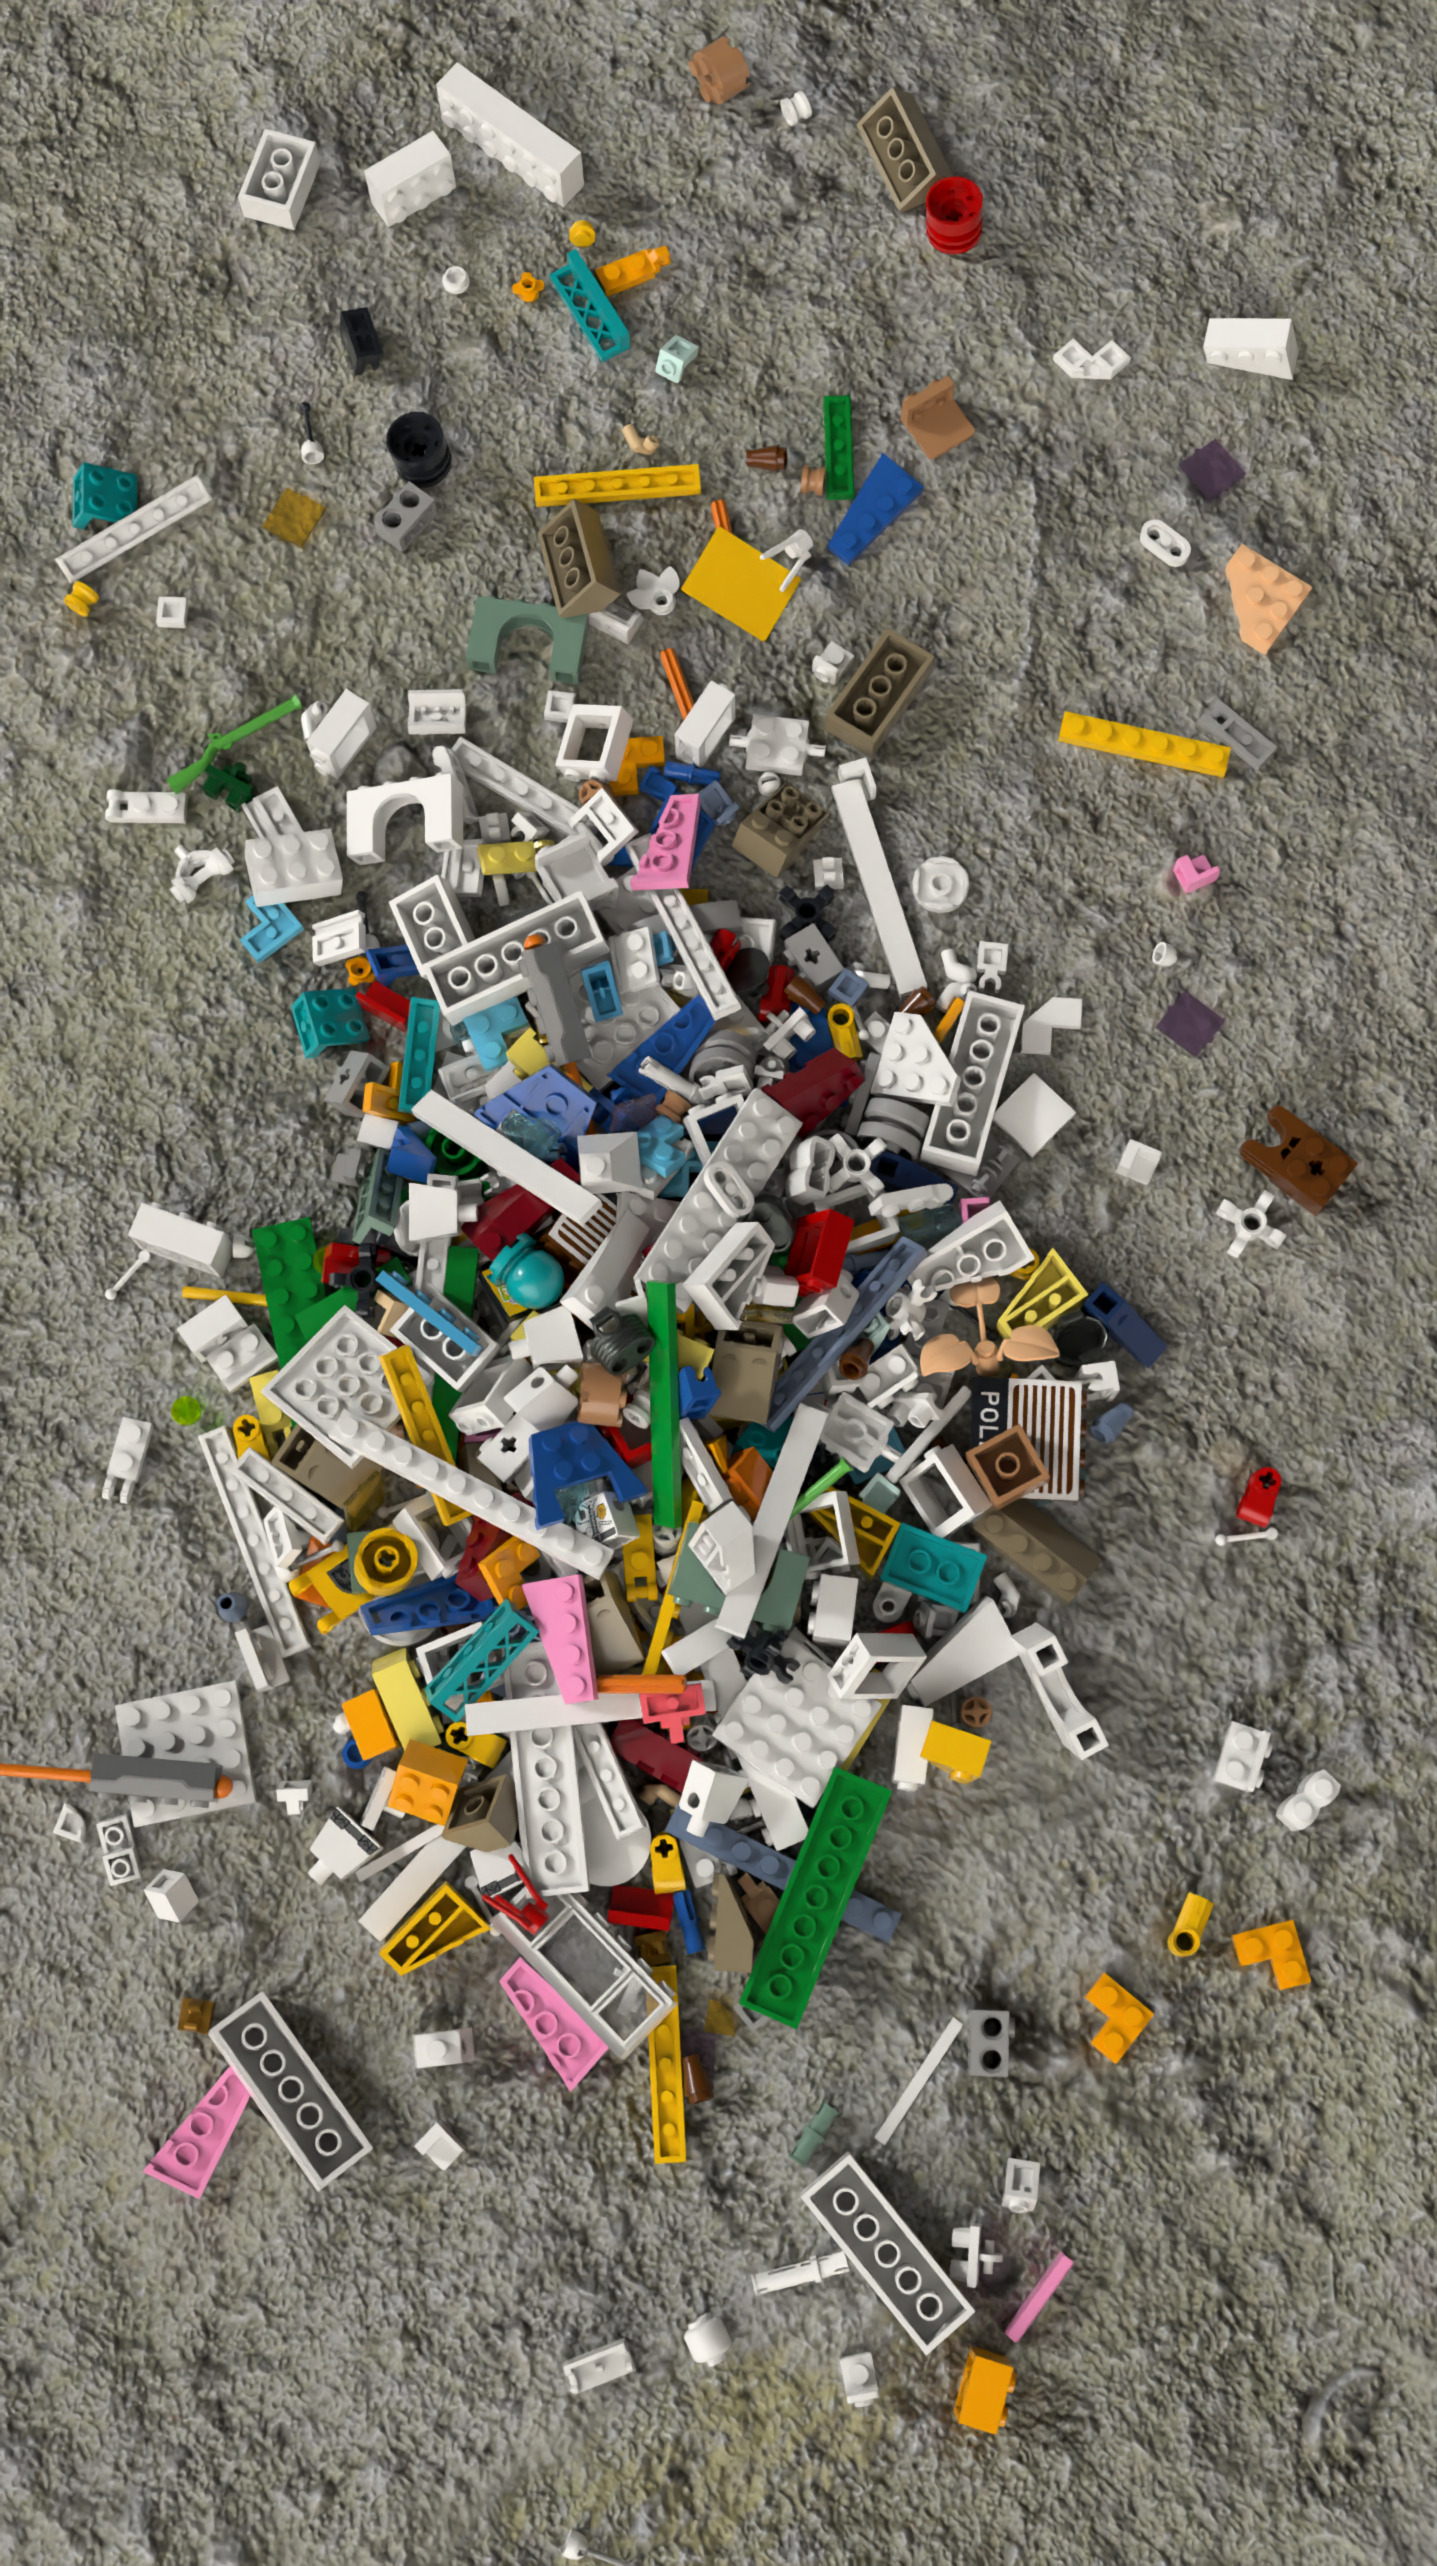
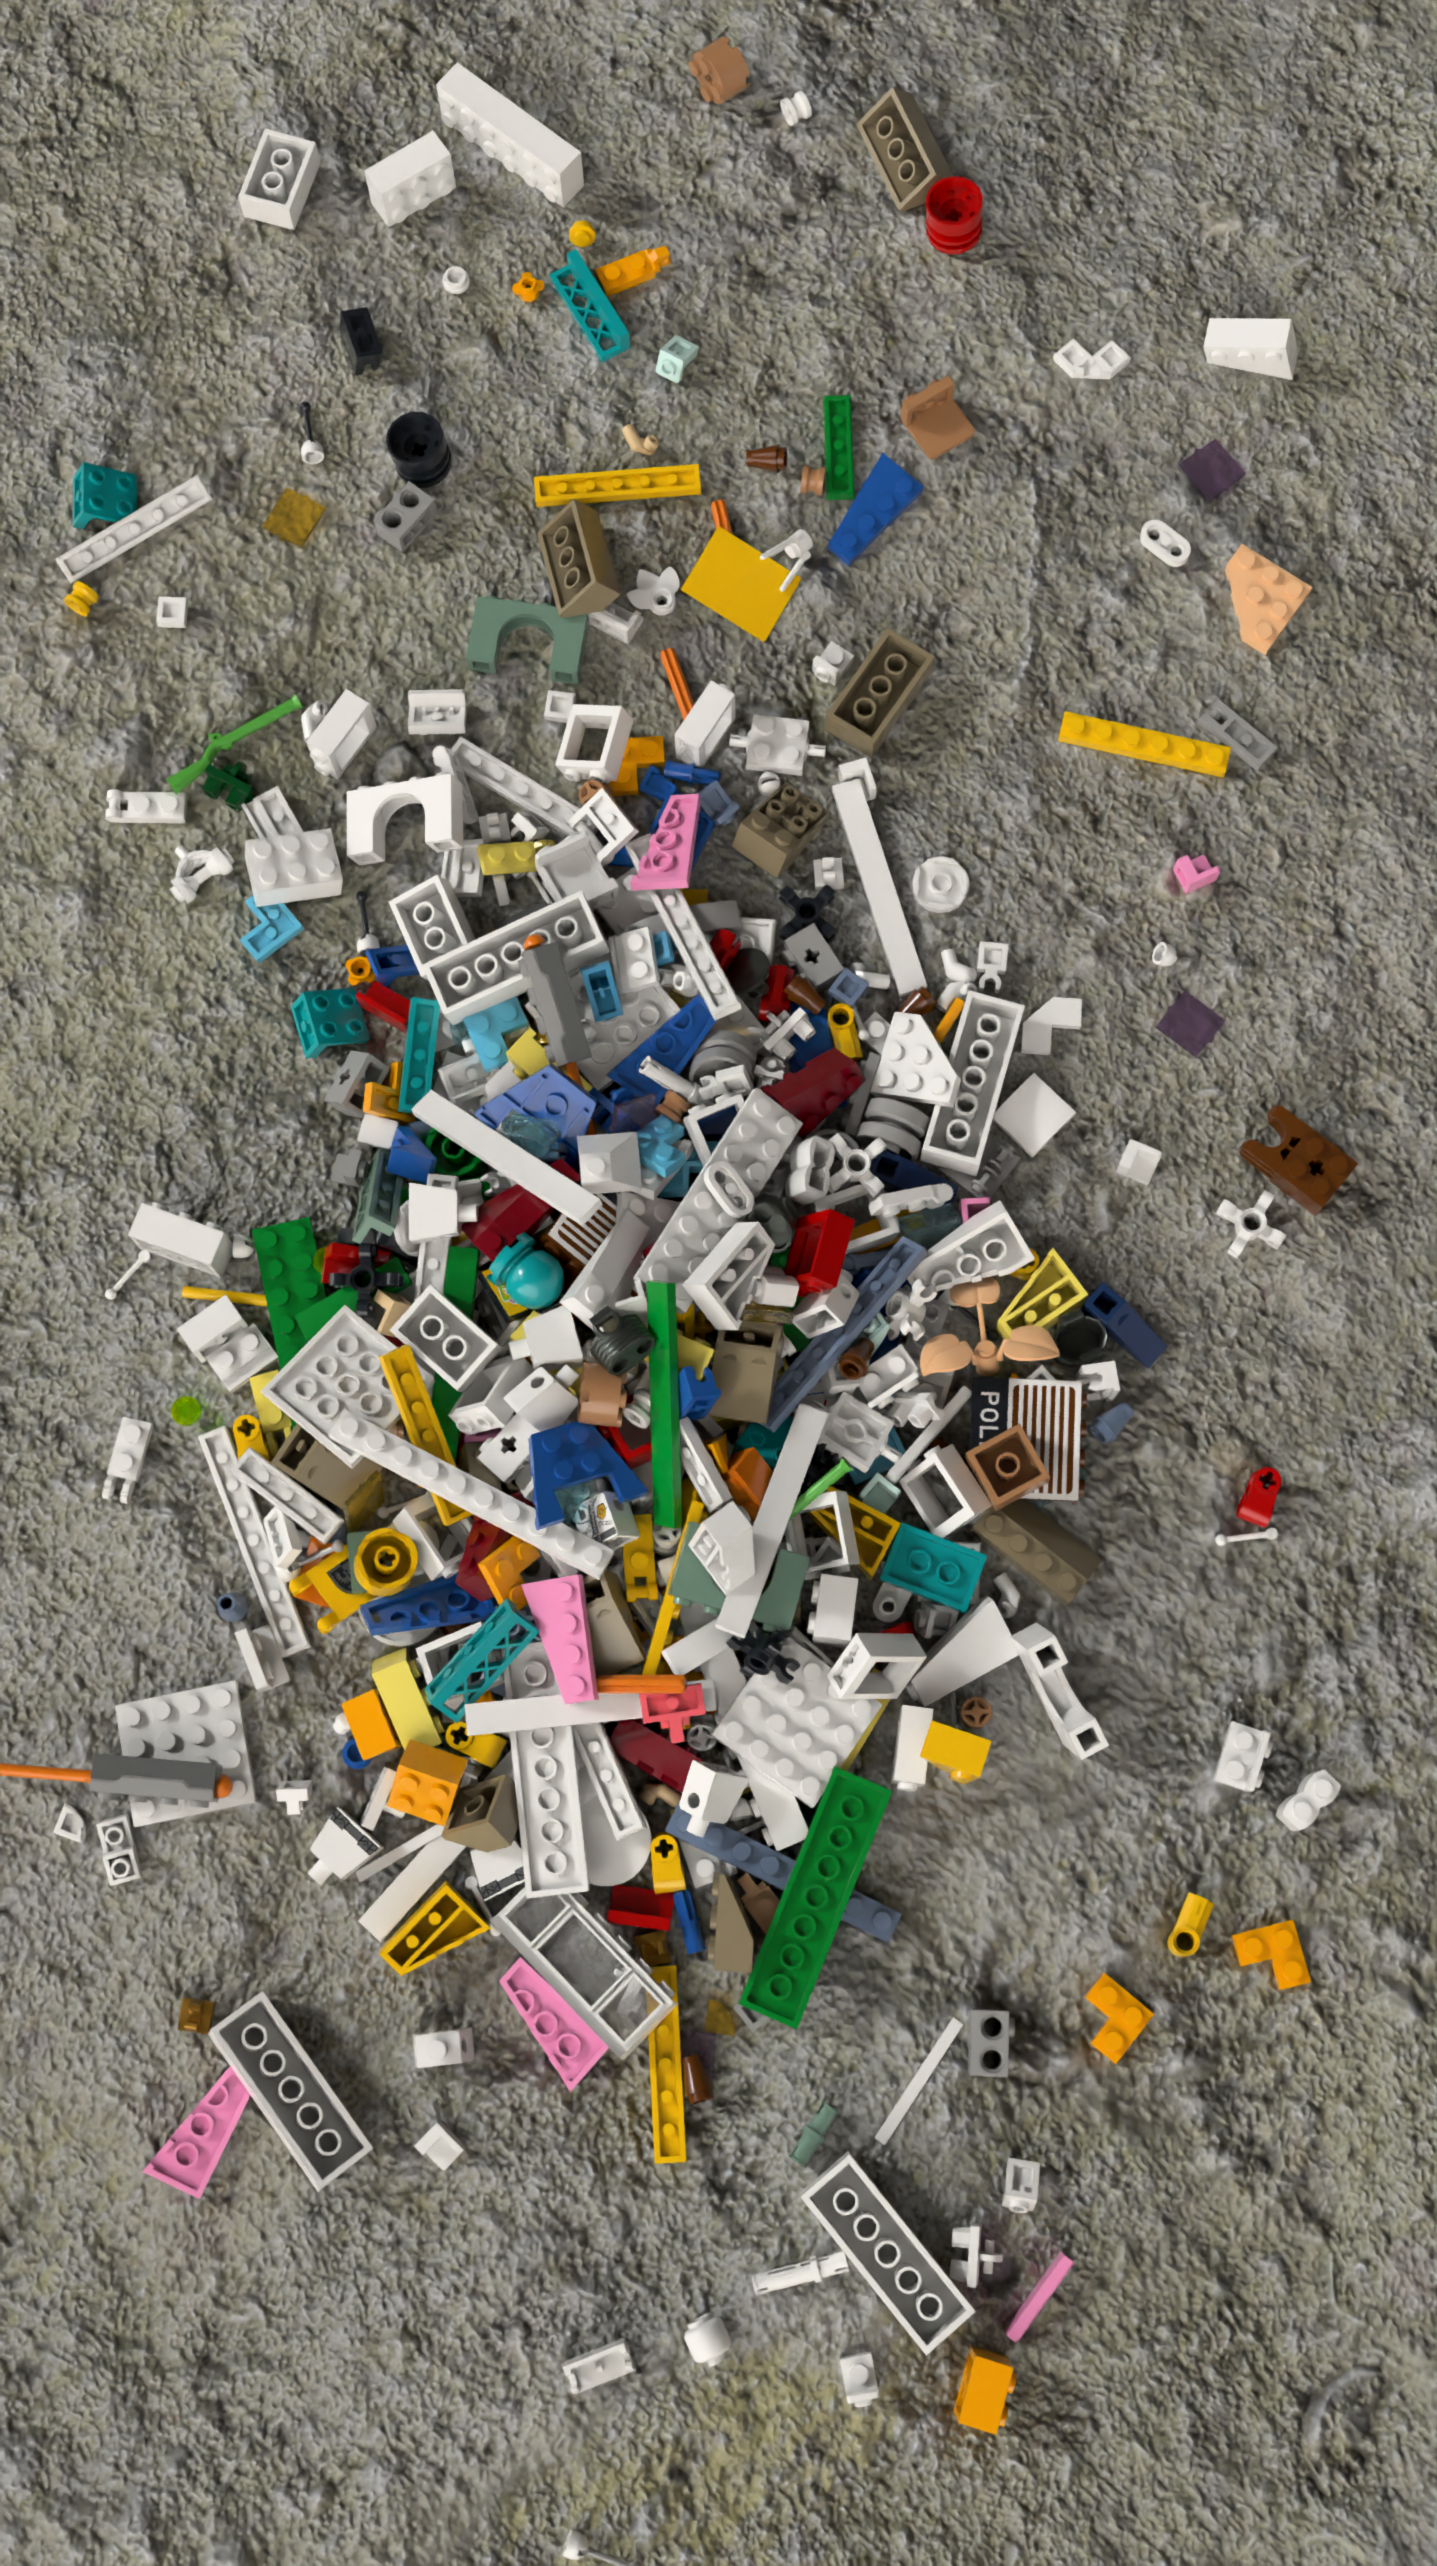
(171, 1895): white panel -> none
(339, 938): white plate -> none
(420, 1303): dark azure plate -> none
(531, 1916): red plant -> none

